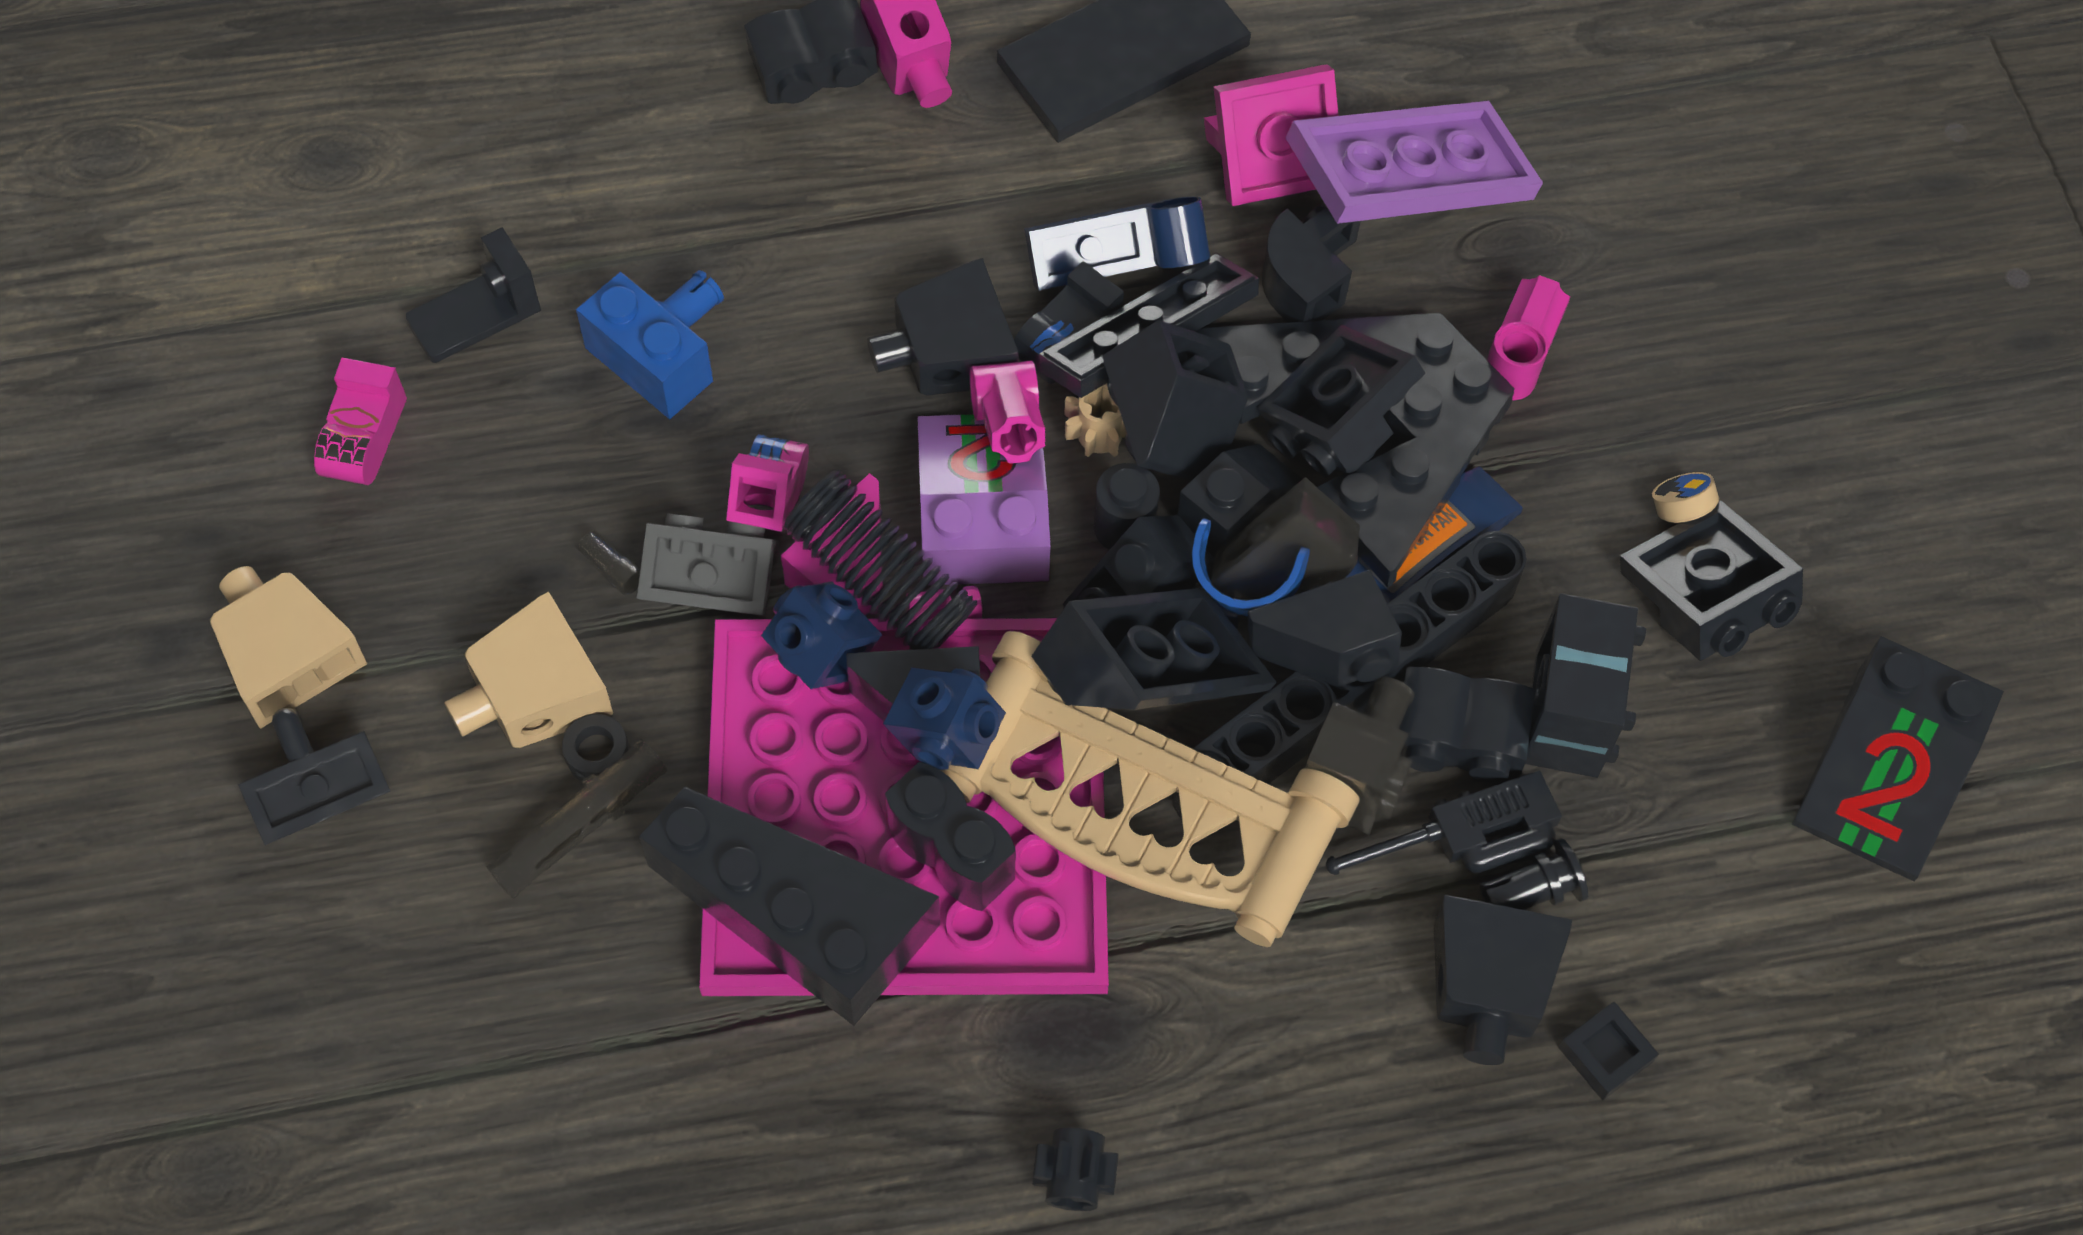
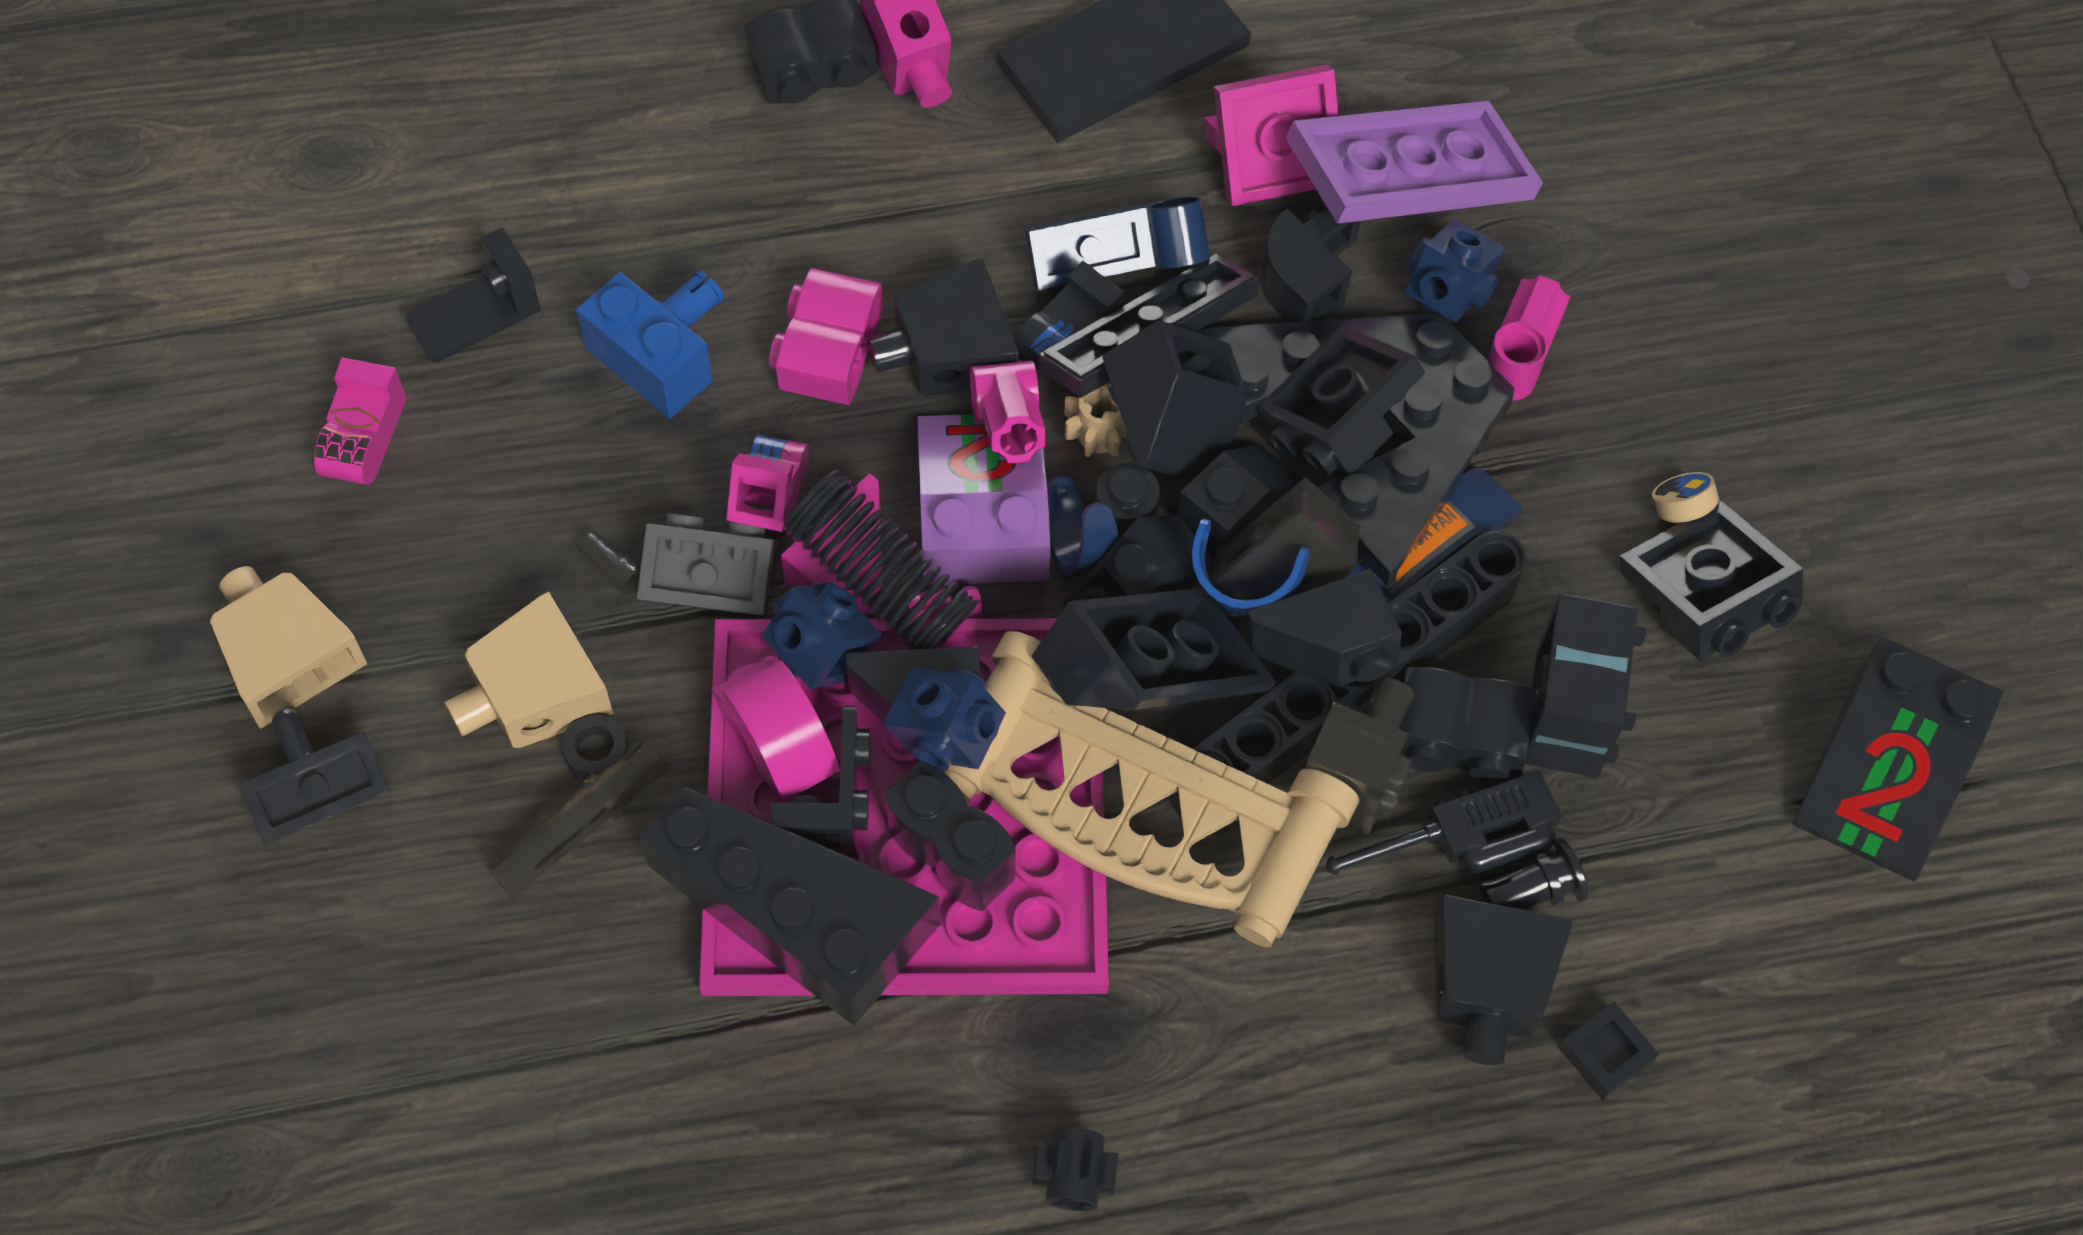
(778, 727): none -> dark pink brick
(827, 335): none -> dark pink brick
(833, 823): none -> black bracket
(1077, 534): none -> dark blue helmet
(1454, 270): none -> dark blue brick

